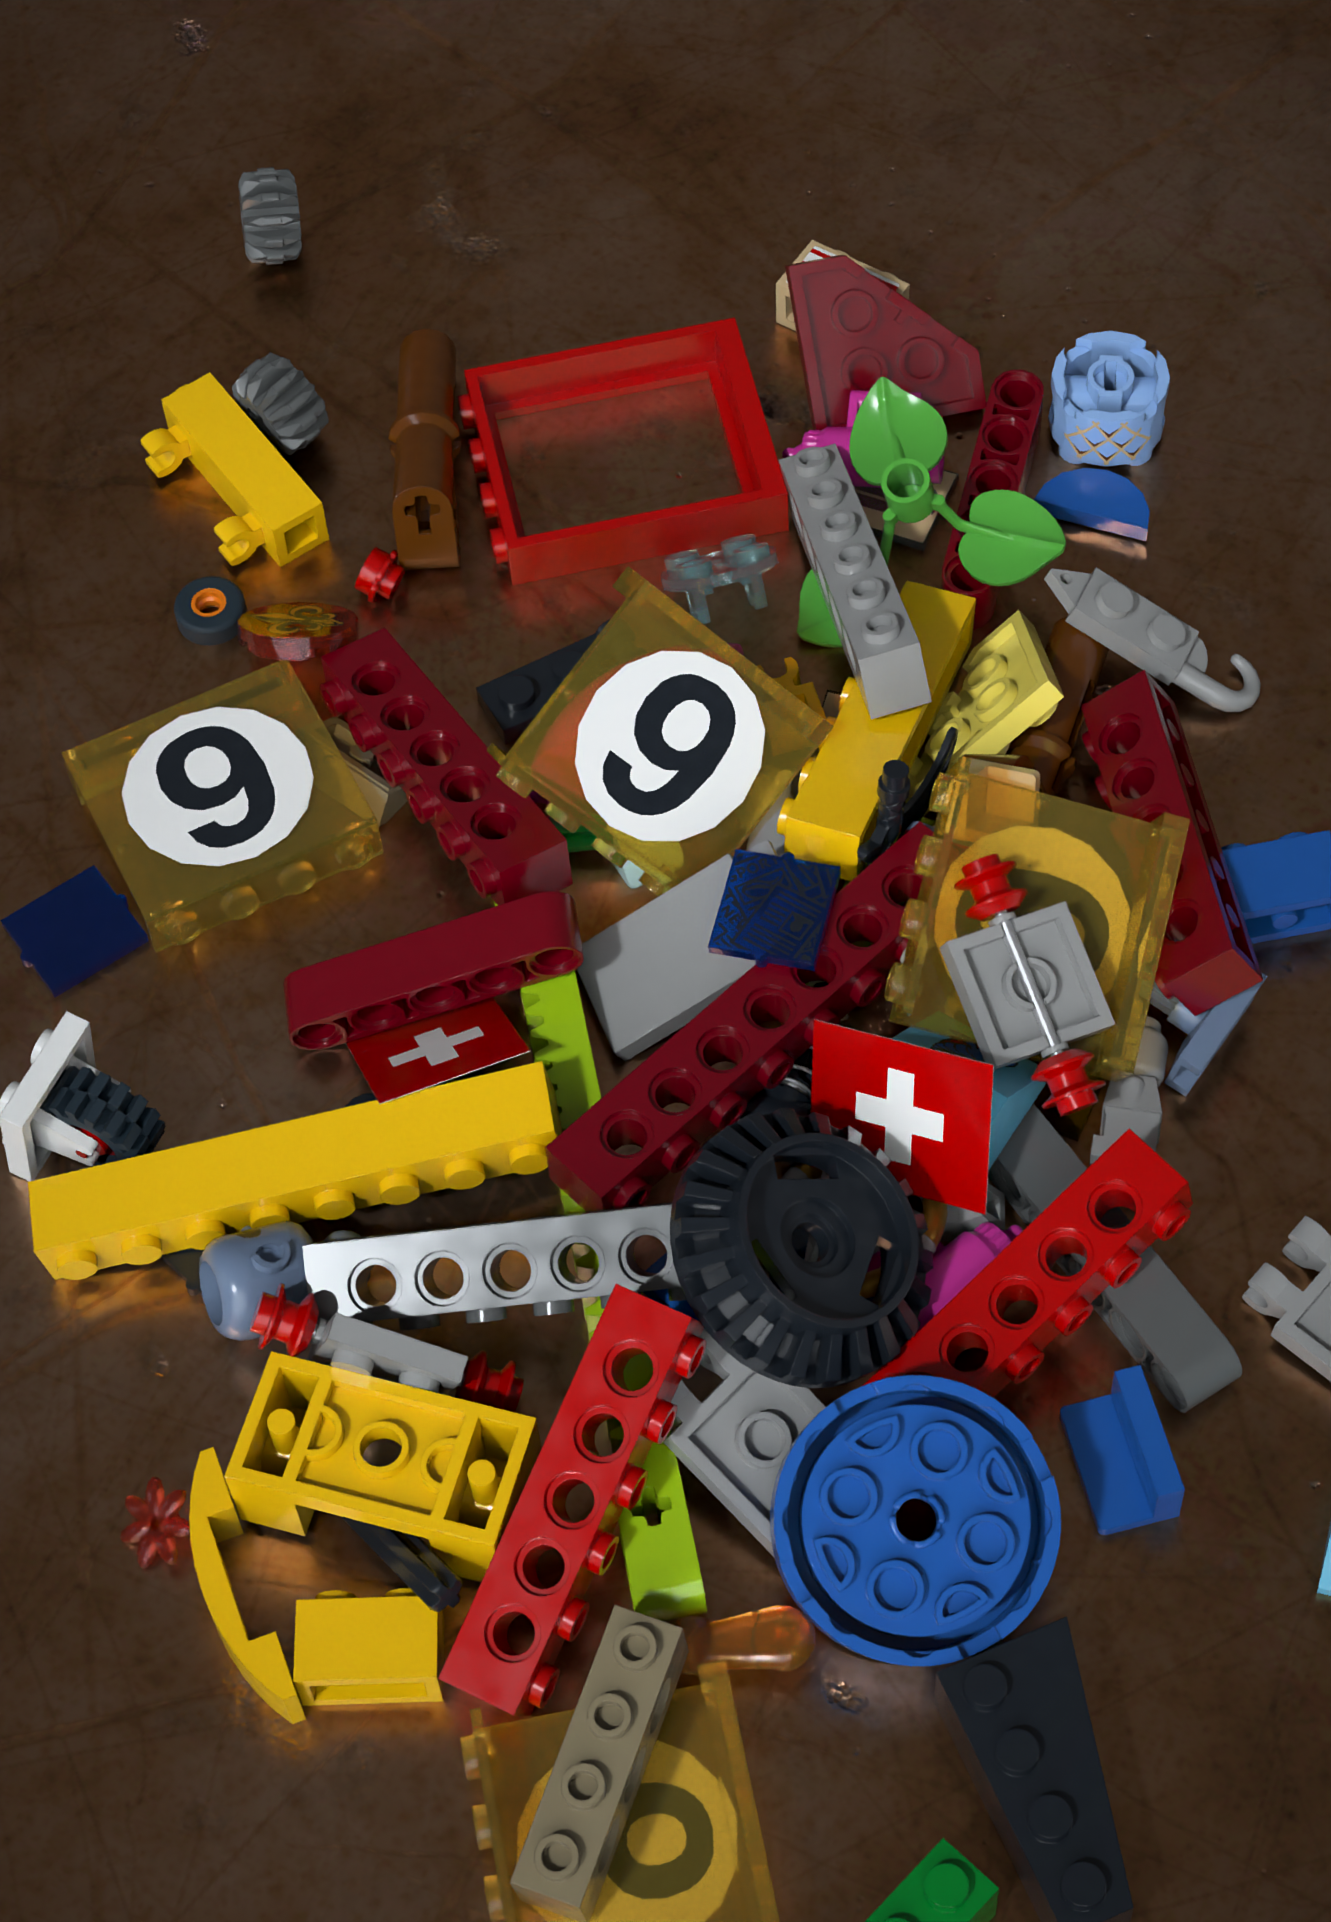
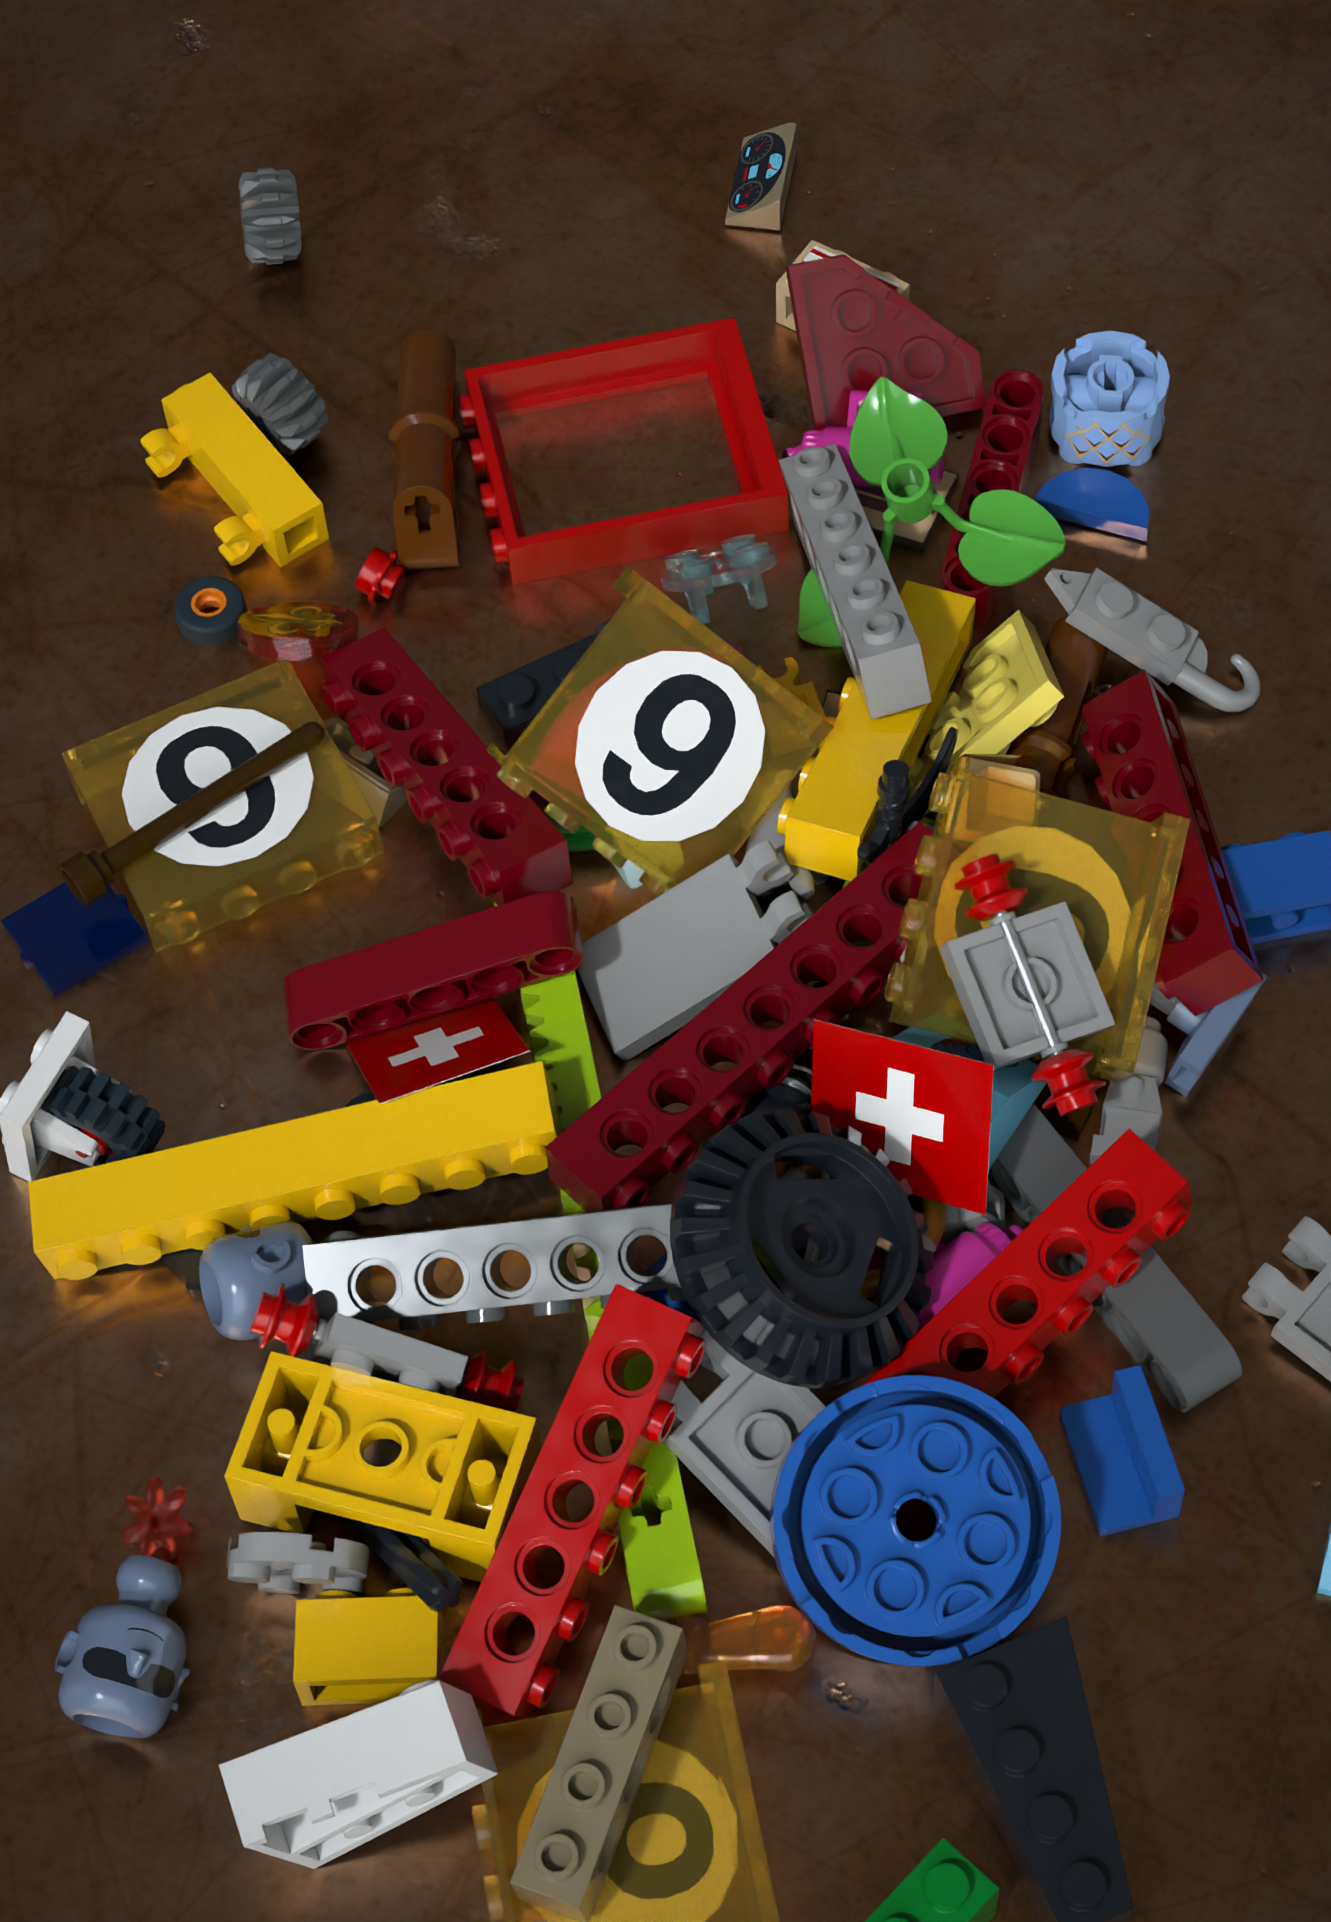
(92, 873): none -> dark brown piece
(126, 1655): none -> sand blue piece
(212, 1521): yellow slope -> none
(285, 1559): none -> light grey plate
(358, 1775): none -> white wedge
(763, 178): none -> slope
(774, 910): clear blue piece -> none

